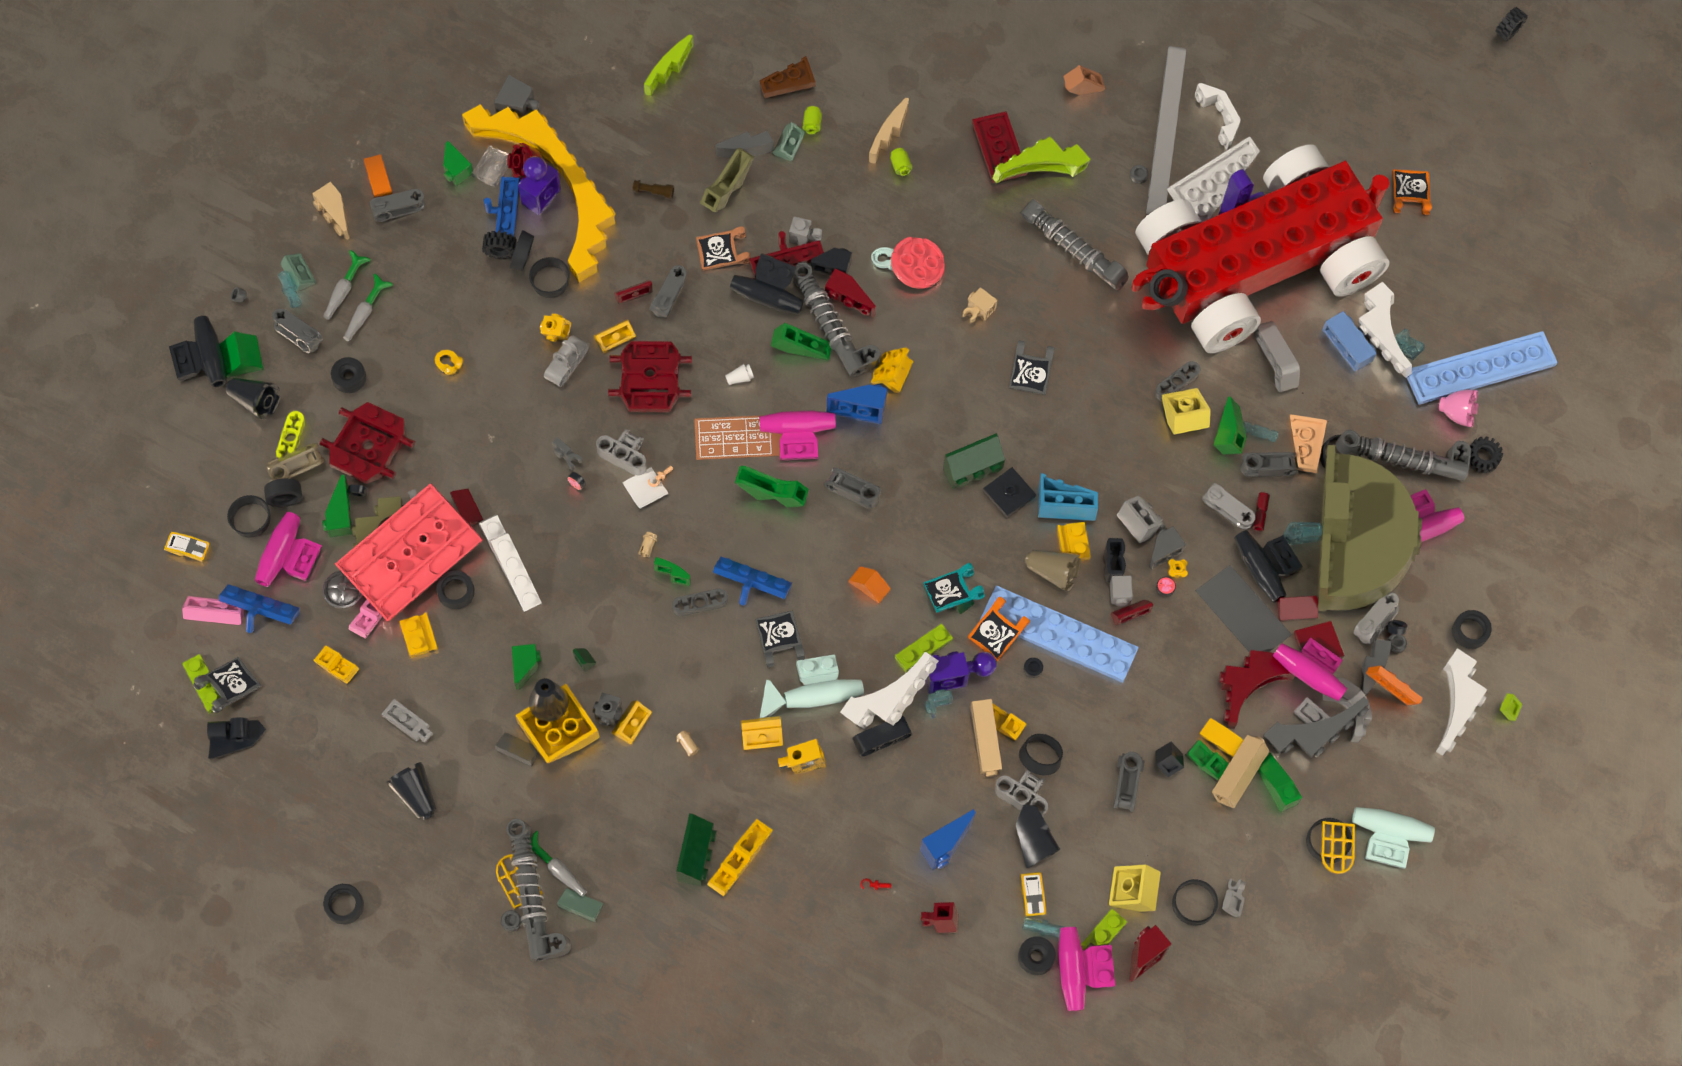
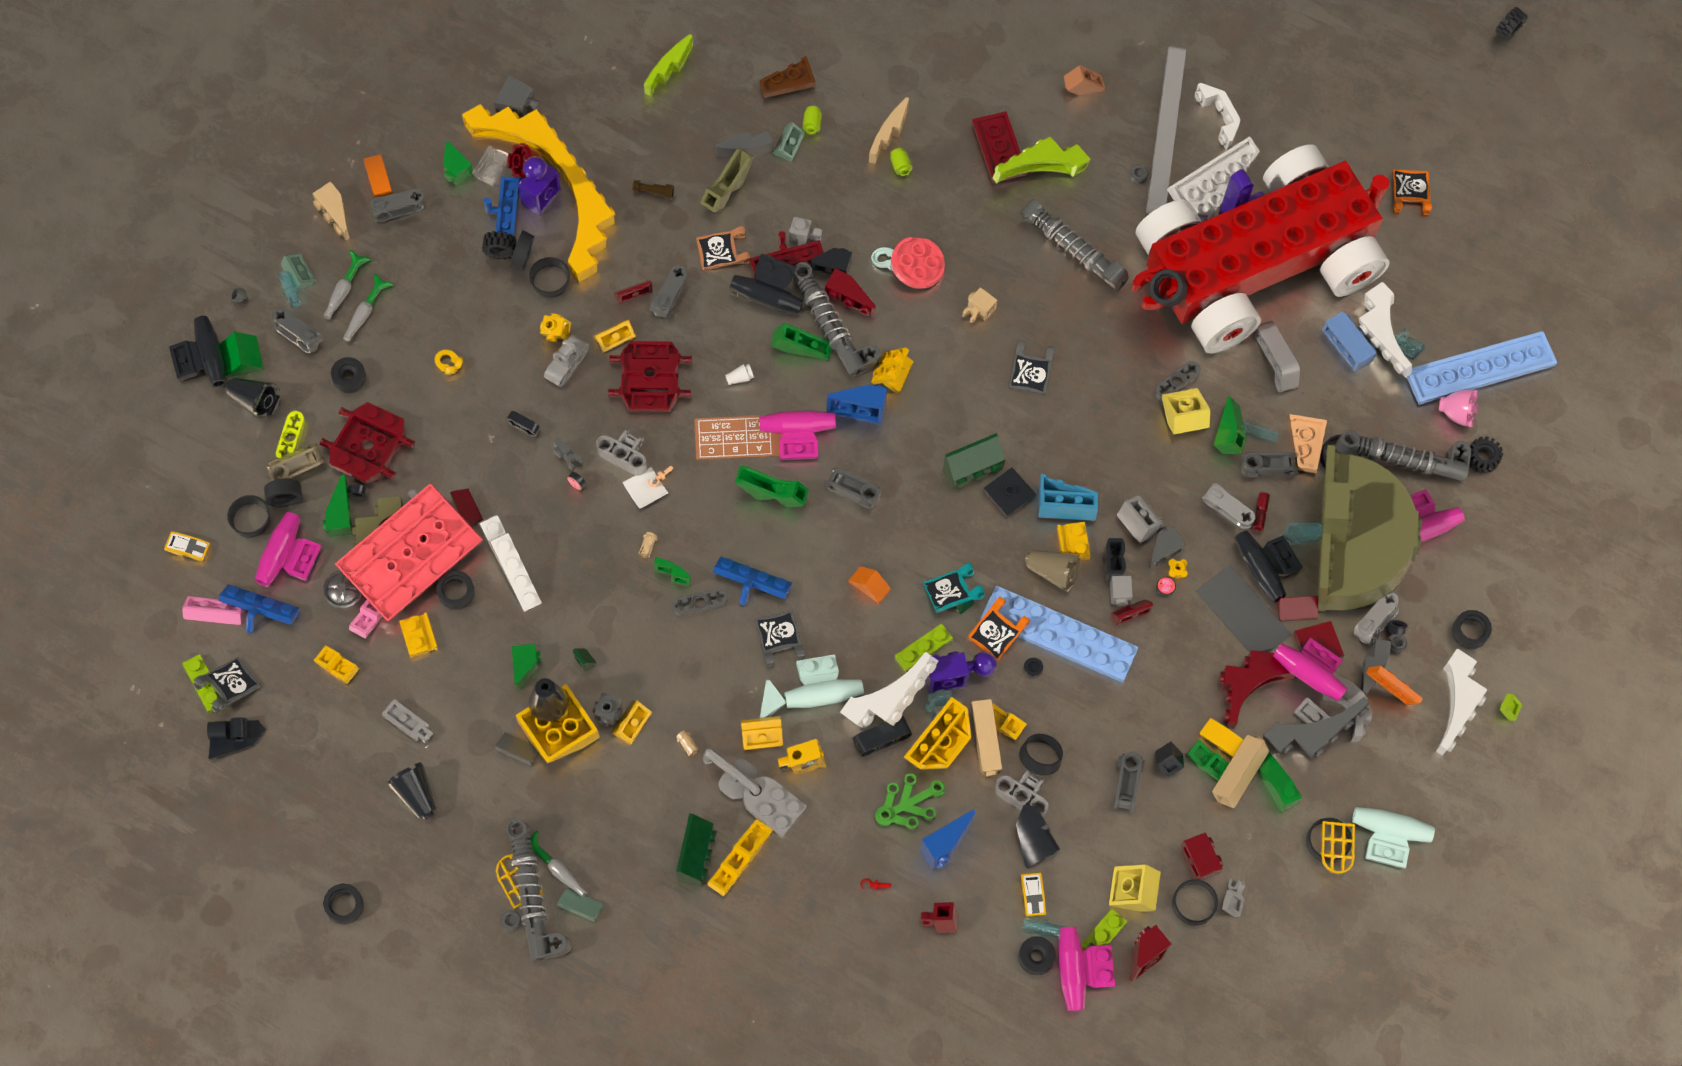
(523, 424): none -> black beam
(773, 806): none -> light grey plate
(907, 804): none -> bright green plant
(942, 738): none -> yellow wedge
(1202, 856): none -> dark red brick

